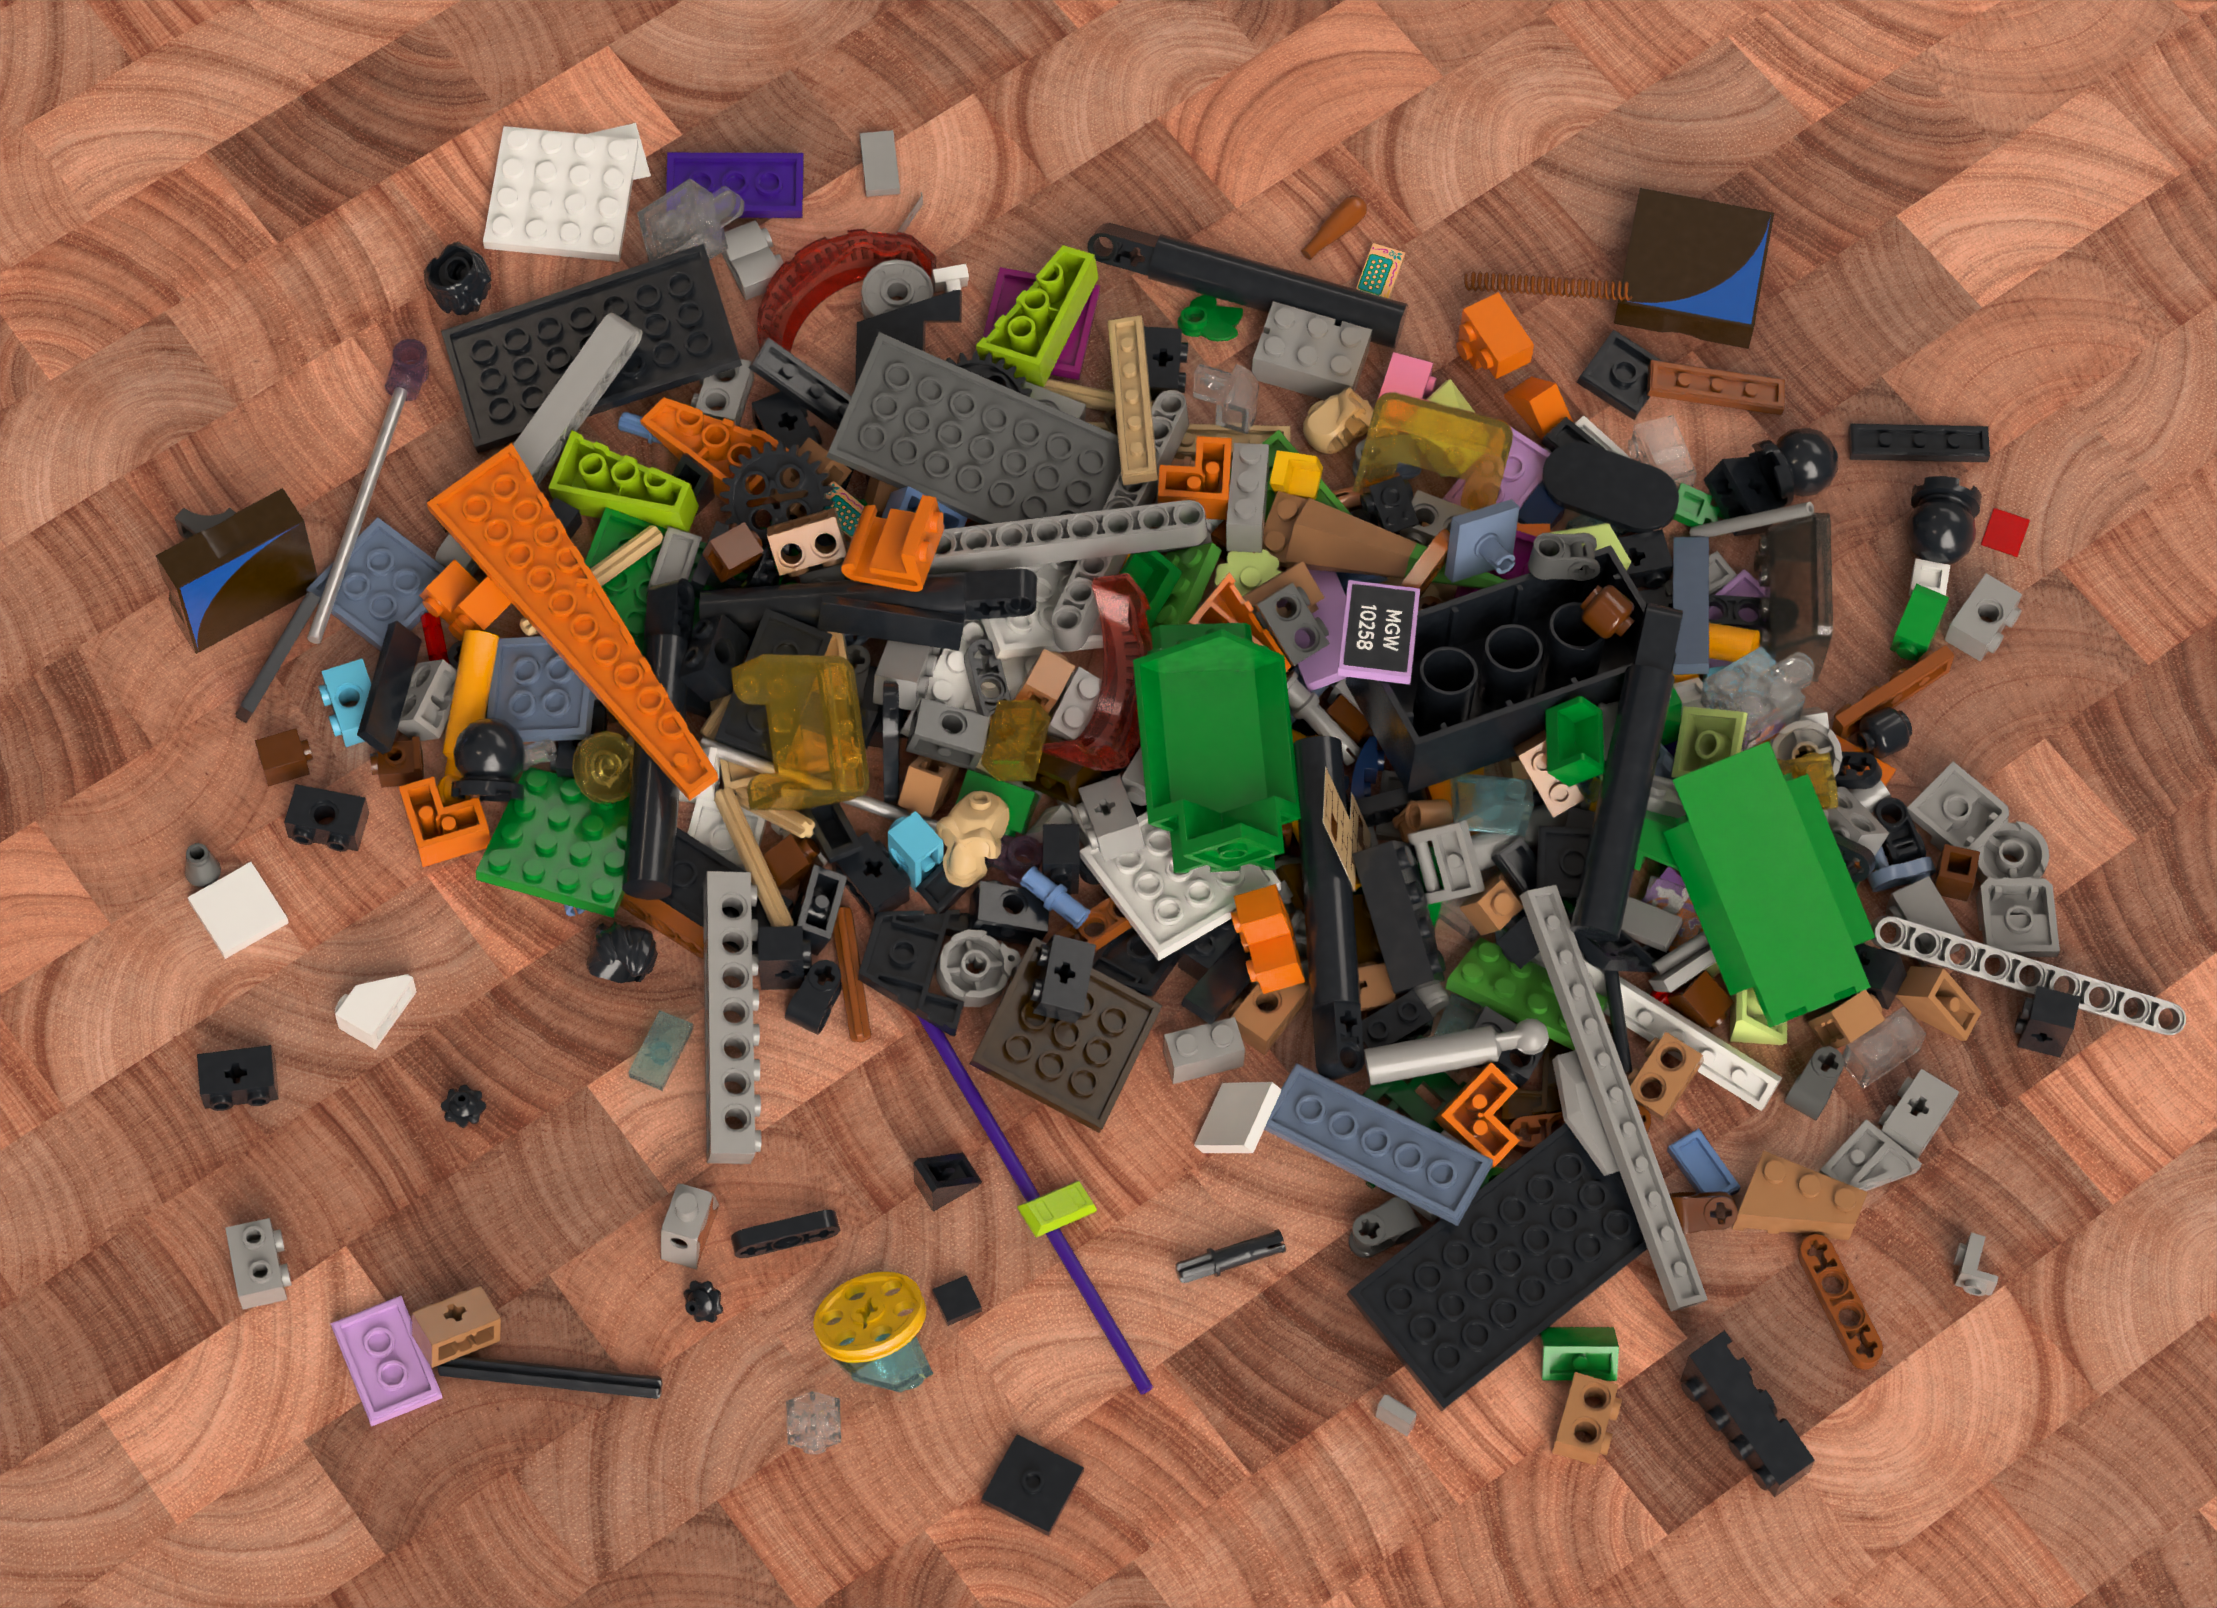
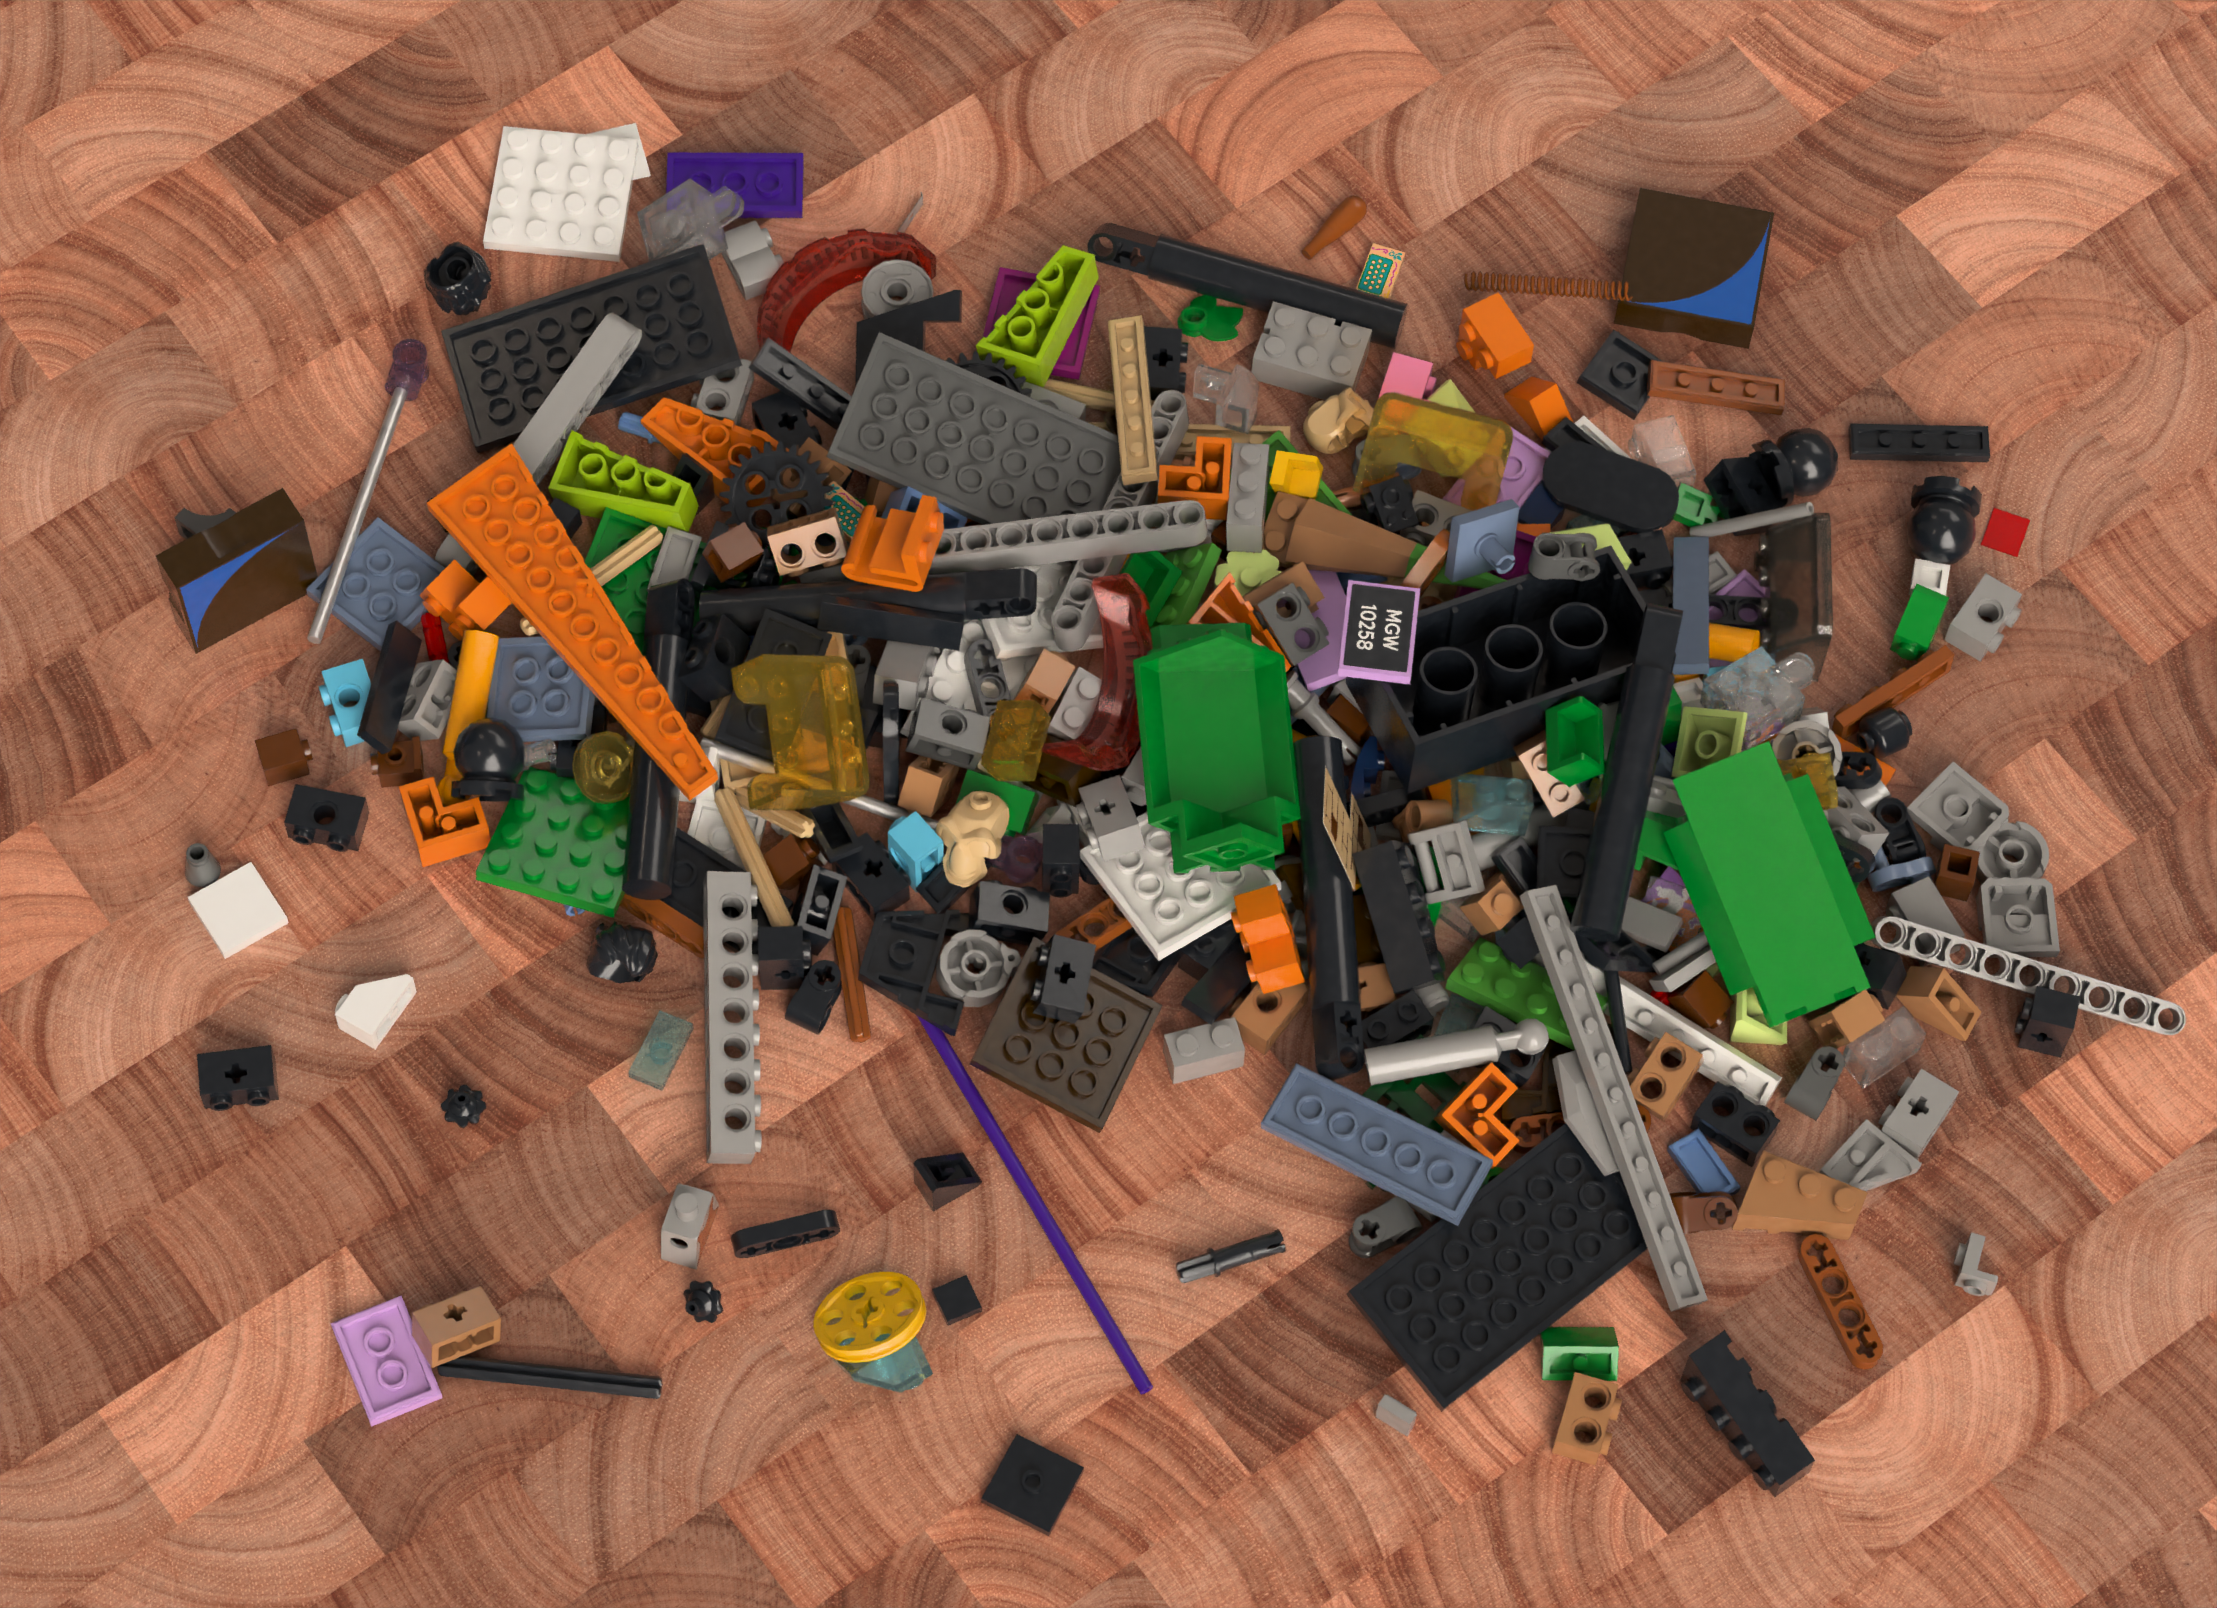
(257, 1264): light grey brick -> none
(277, 657): black tile -> none
(813, 1422): clear brick -> none
(879, 163): light grey tile -> none
(950, 278): white tile -> none
(1055, 897): medium blue pin -> none
(1057, 1208): lime tile -> none
(1237, 1117): white tile -> none
(1607, 611): reddish brown head -> none
(1729, 1130): none -> black brick

